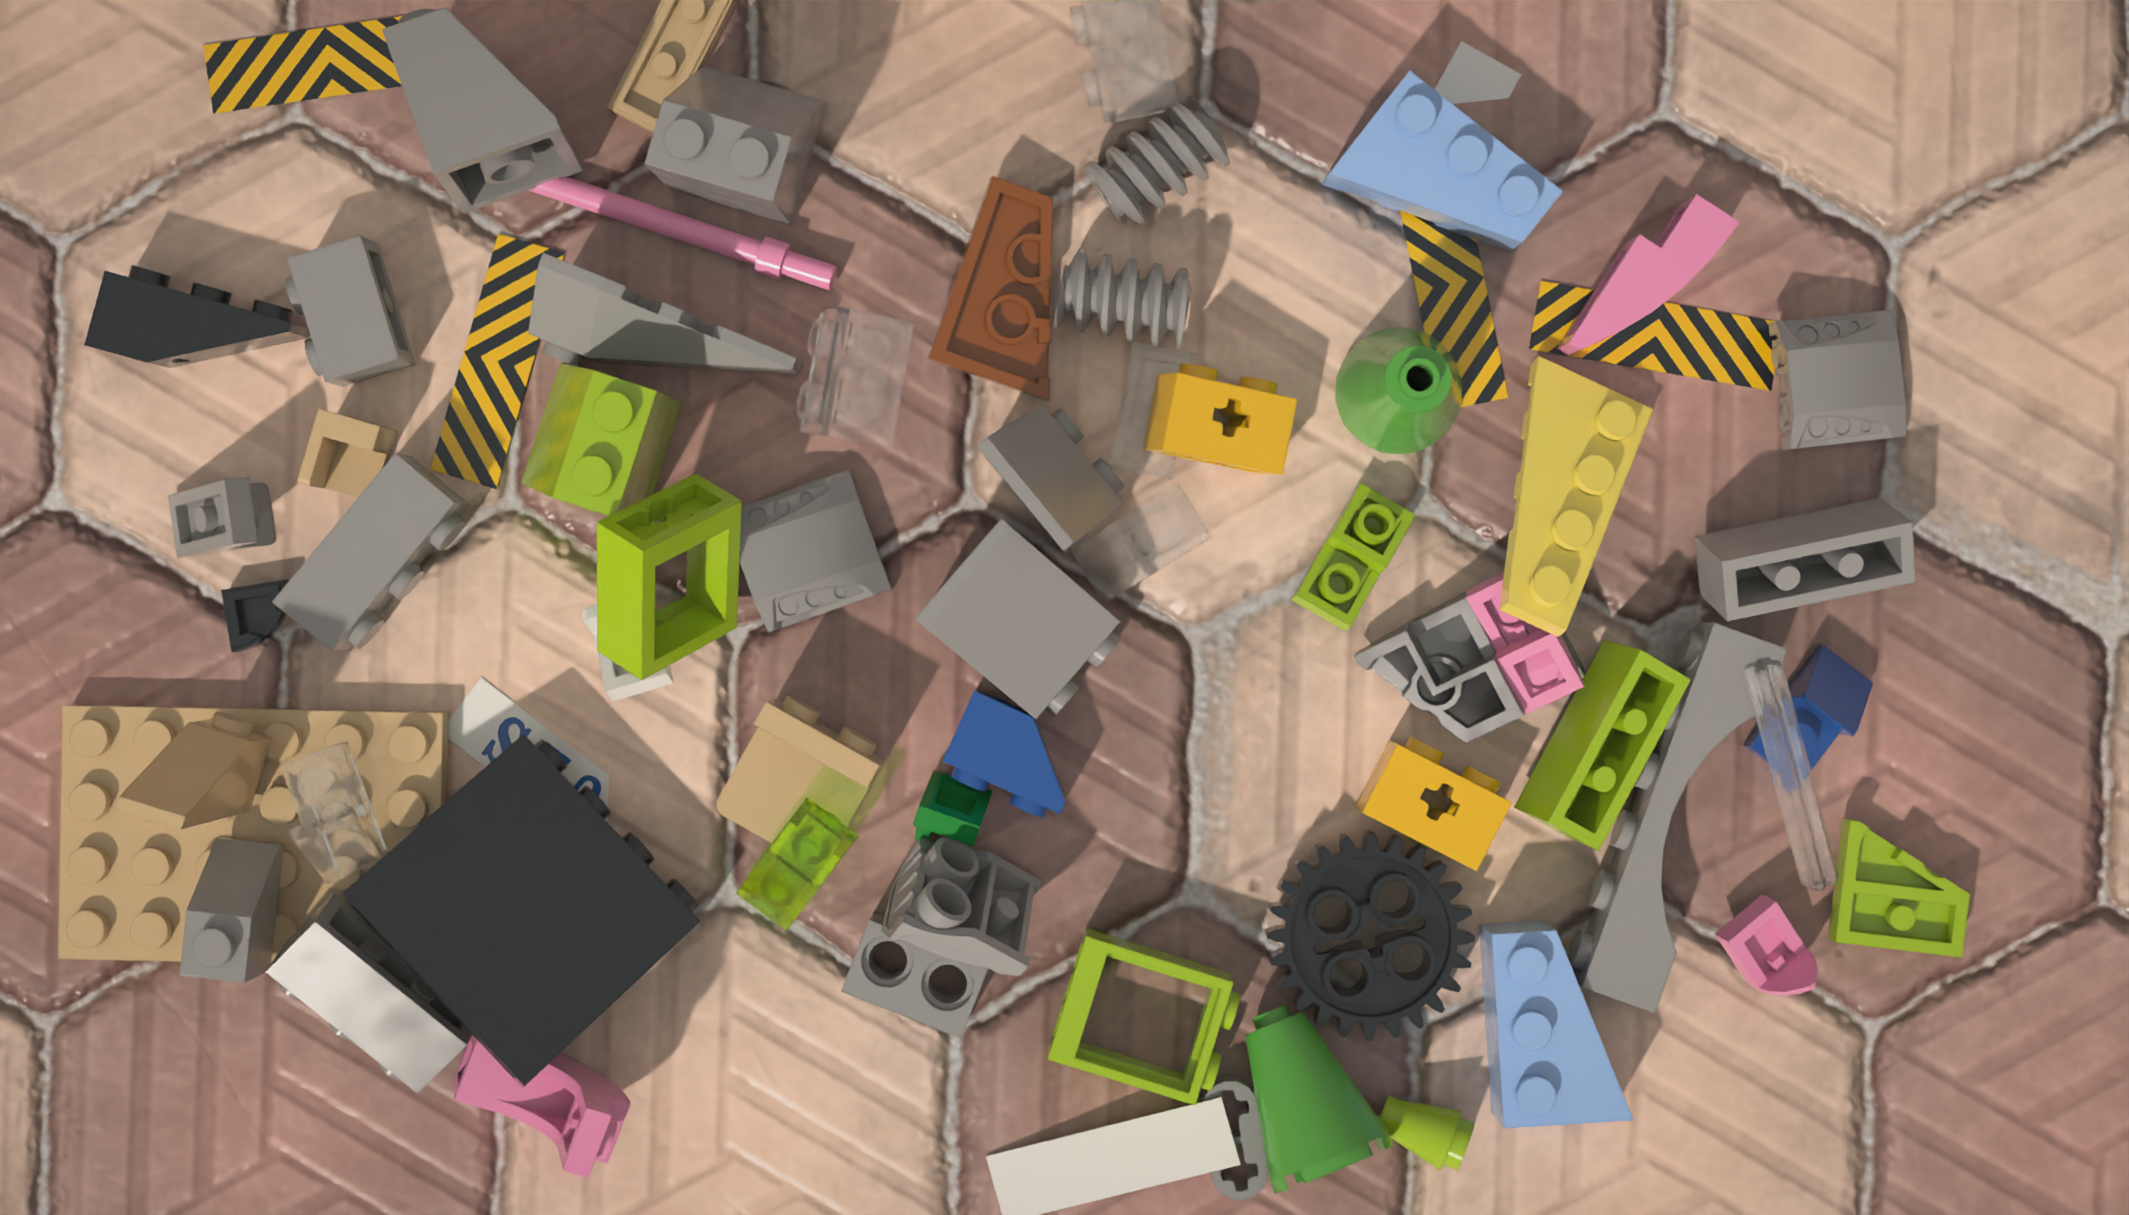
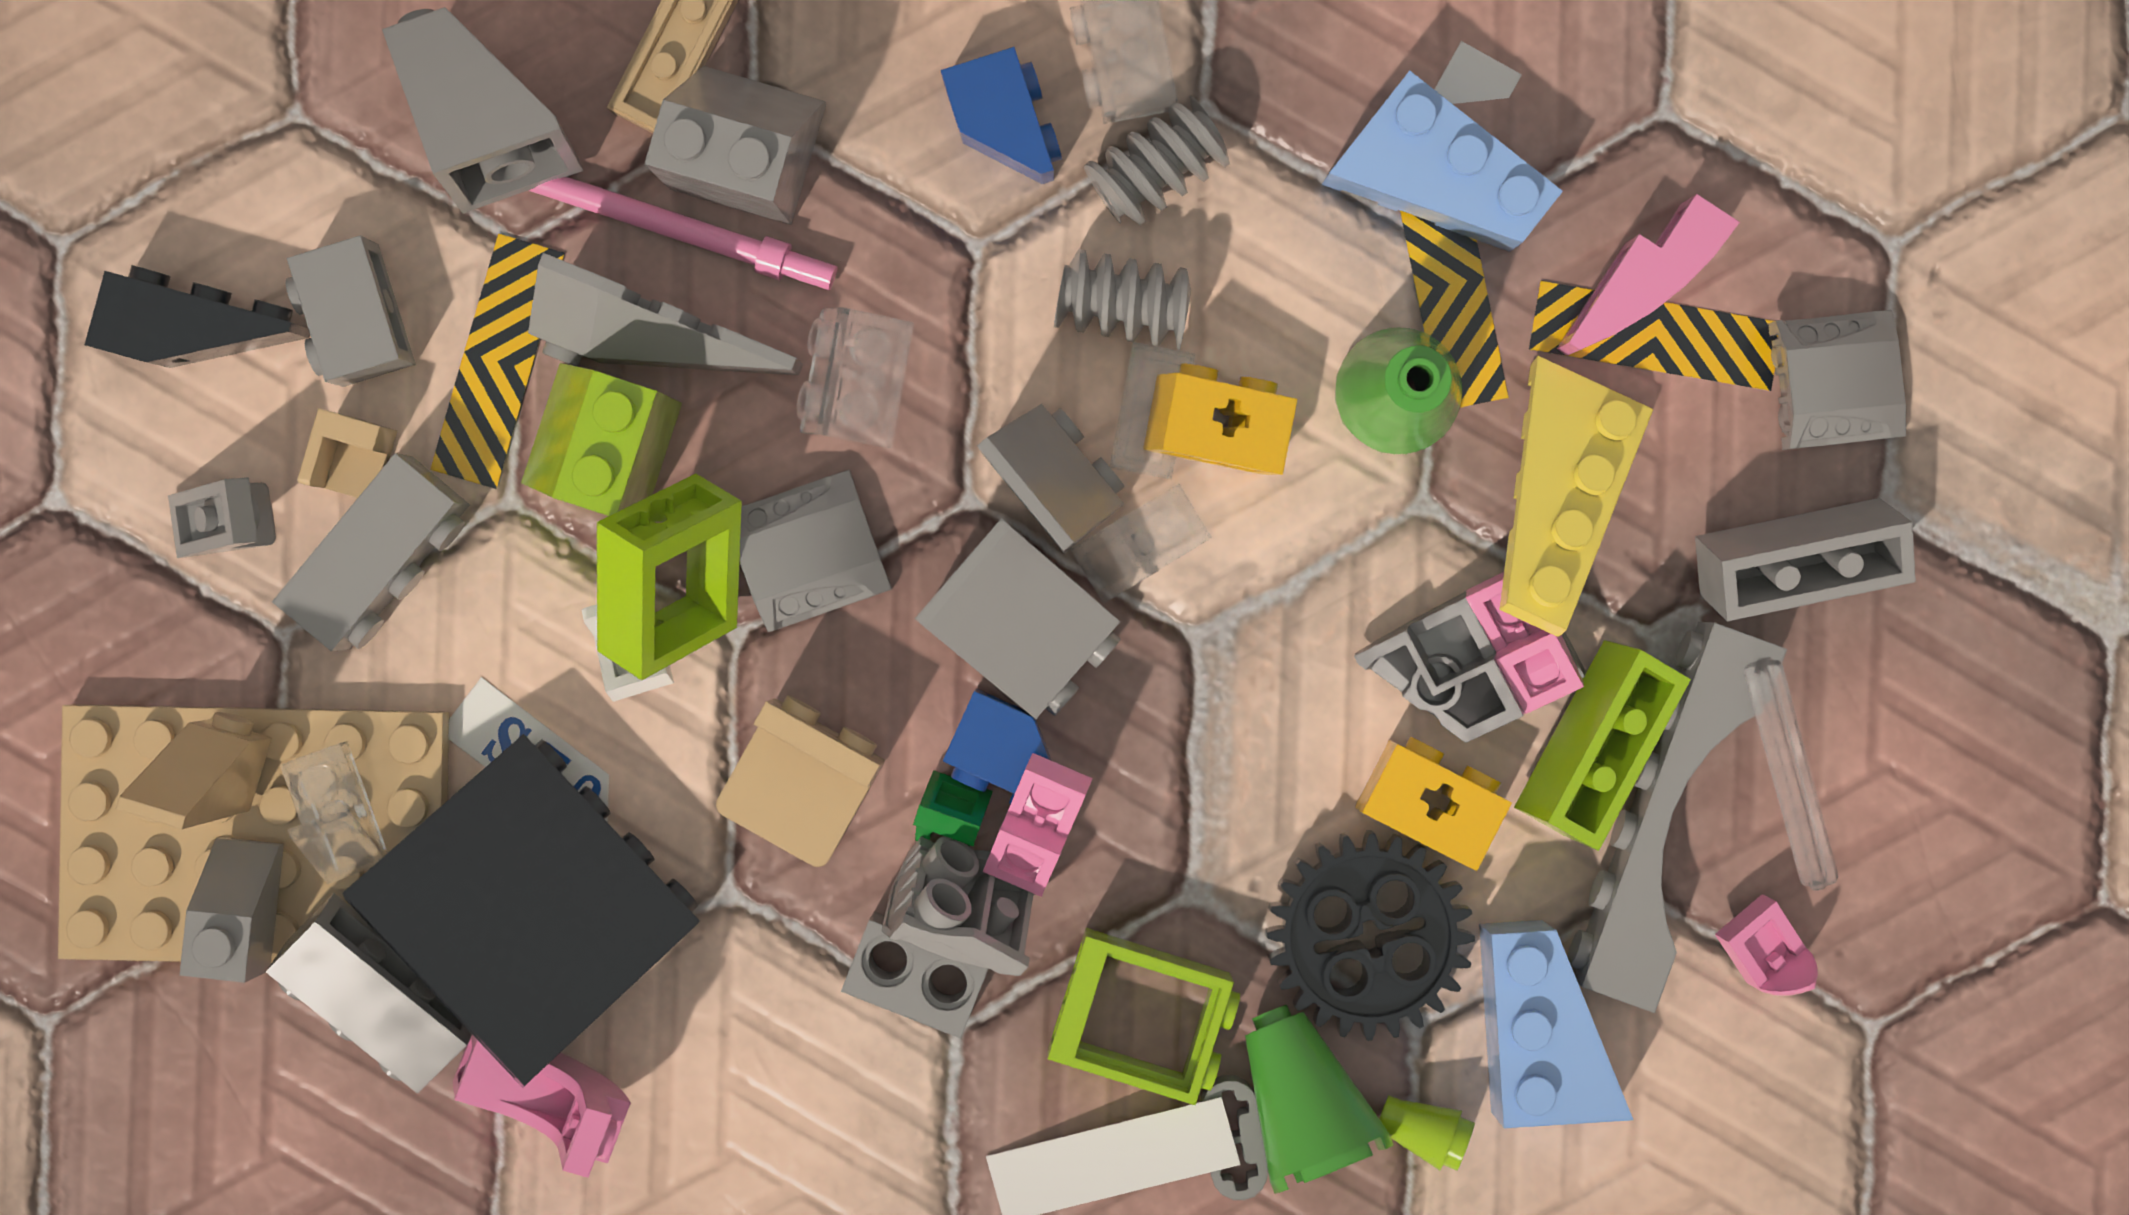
(251, 614): black tile -> none
(300, 66): sticker -> none
(797, 863): clear neon green slope -> none
(997, 114): none -> blue slope
(1000, 297): dark orange wing -> none
(1037, 824): none -> bright pink slope
(1353, 557): lime slope -> none
(1827, 702): blue slope -> none
(1893, 899): lime wing -> none

